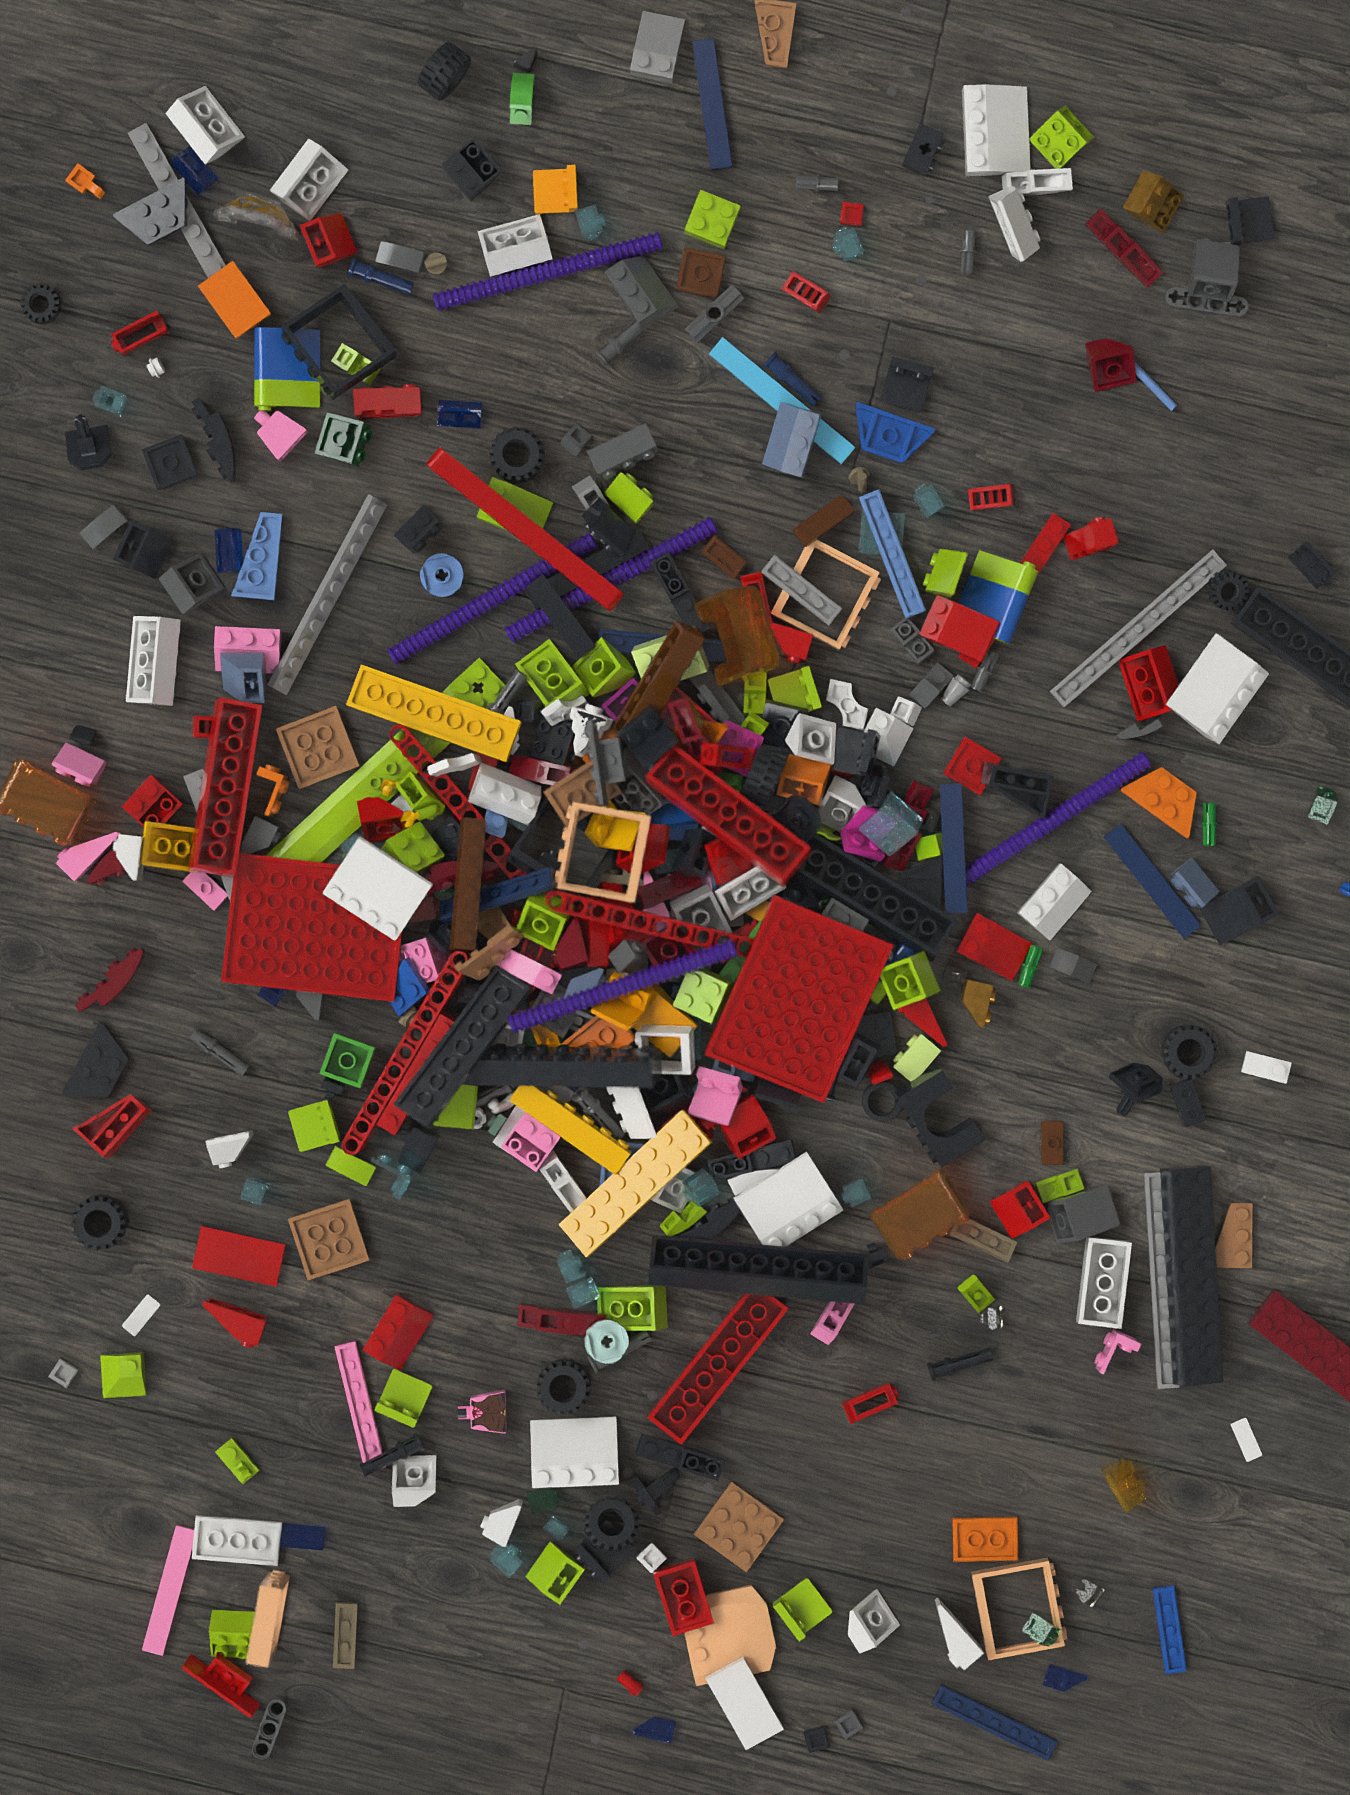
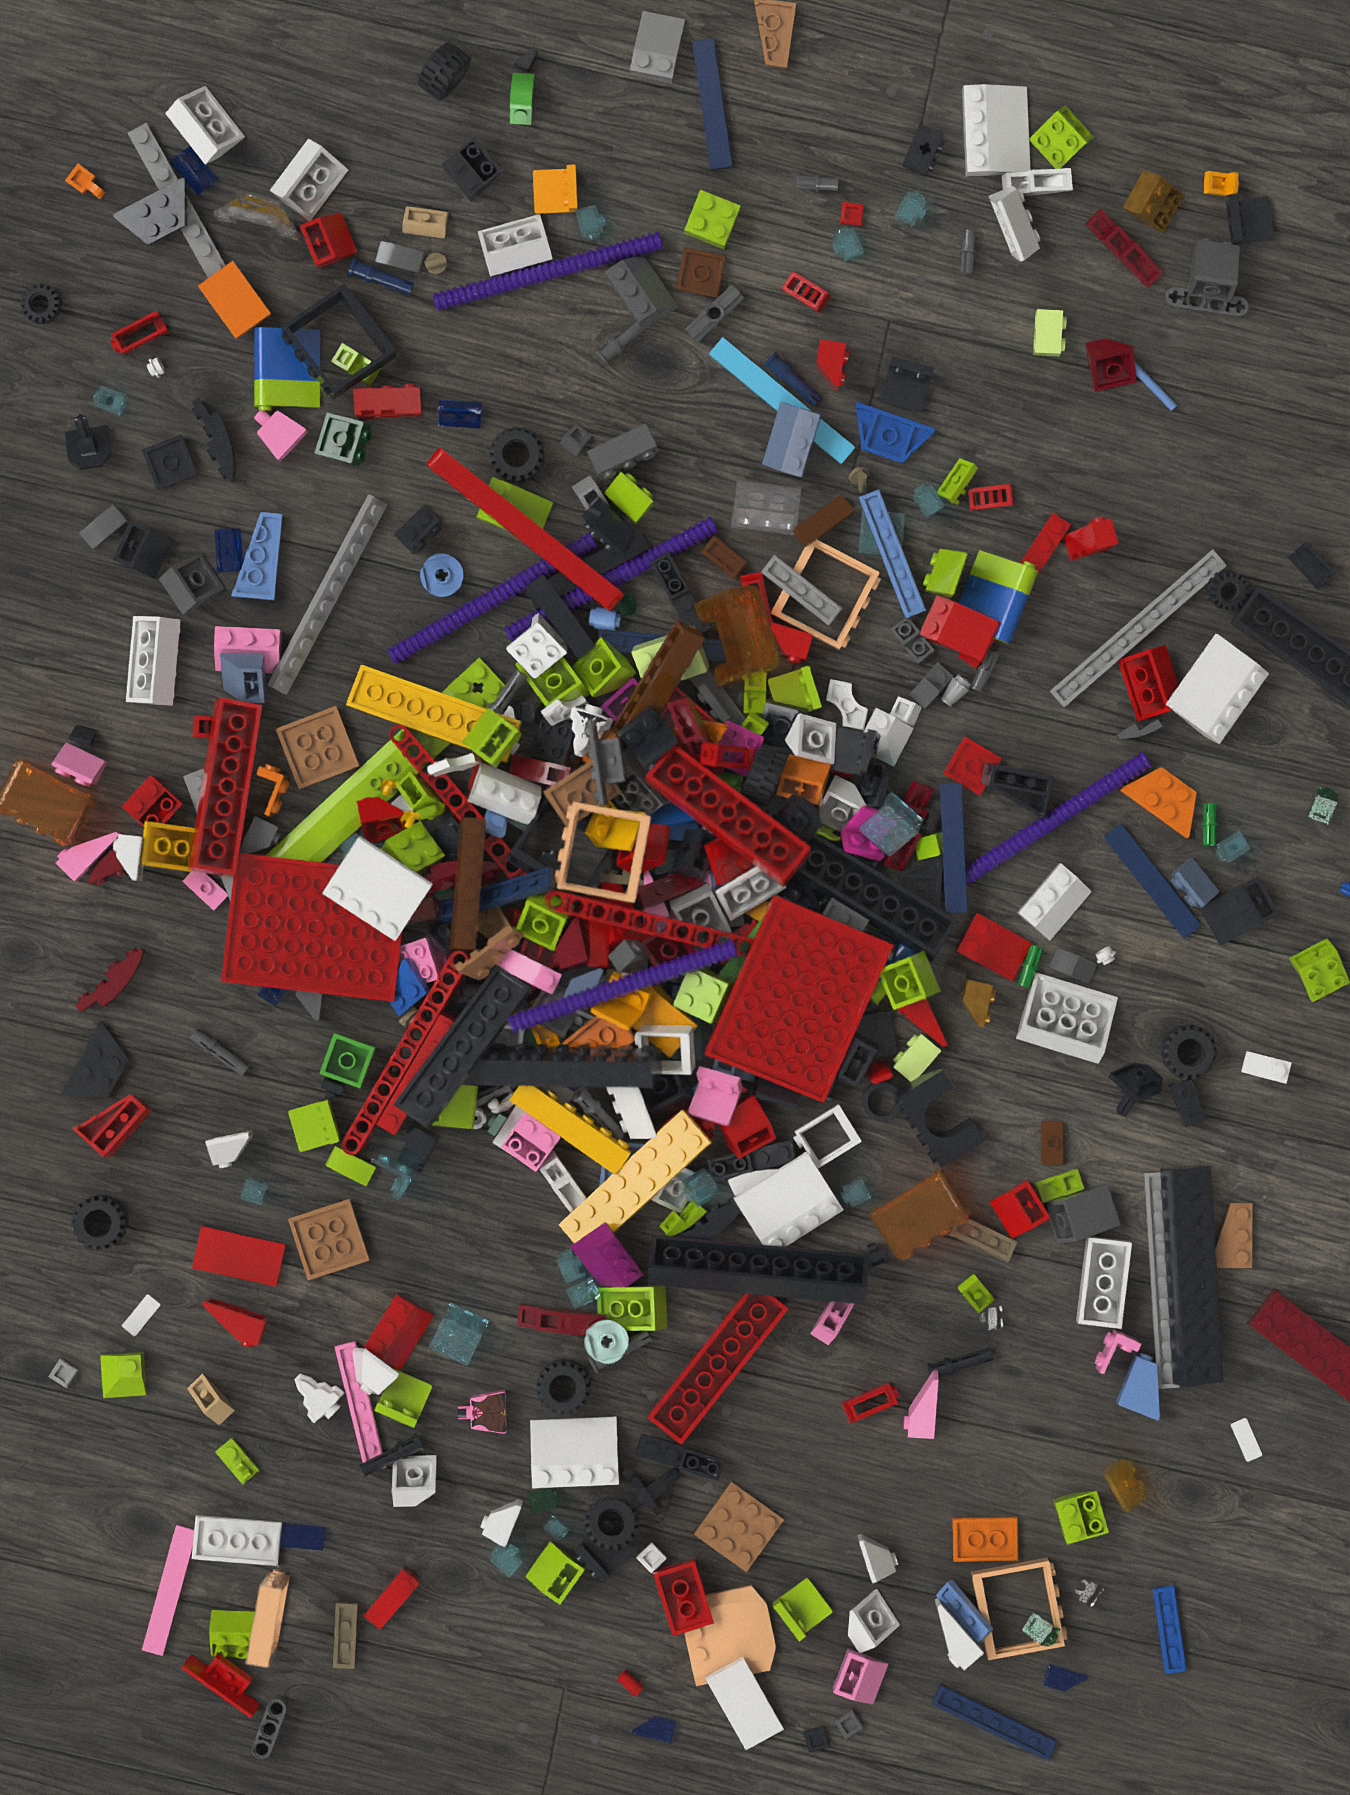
(210, 1399): none -> tan slope
(318, 1397): none -> white rock
(372, 1372): none -> white slope
(392, 1597): none -> red slope
(425, 222): none -> tan slope
(458, 1334): none -> clear light blue bracket
(492, 737): none -> lime slope
(538, 647): none -> white bracket
(604, 619): none -> medium blue brick
(607, 1258): none -> magenta slope
(626, 606): none -> clear green tile
(766, 507): none -> clear slope
(829, 362): none -> red slope
(854, 1138): none -> white window
(859, 1677): none -> bright pink slope
(877, 1558): none -> white slope
(911, 208): none -> clear light blue brick
(922, 1412): none -> bright pink slope
(957, 480): none -> lime plate
(964, 1612): none -> medium blue plate
(1048, 332): none -> yellowish green brick
(1067, 1018): none -> white slope
(1080, 1516): none -> lime slope
(1105, 955): none -> white plate
(1141, 1387): none -> medium blue slope
(1221, 183): none -> light orange bracket
(1232, 847): none -> clear light blue brick
(1320, 969): none -> lime bracket

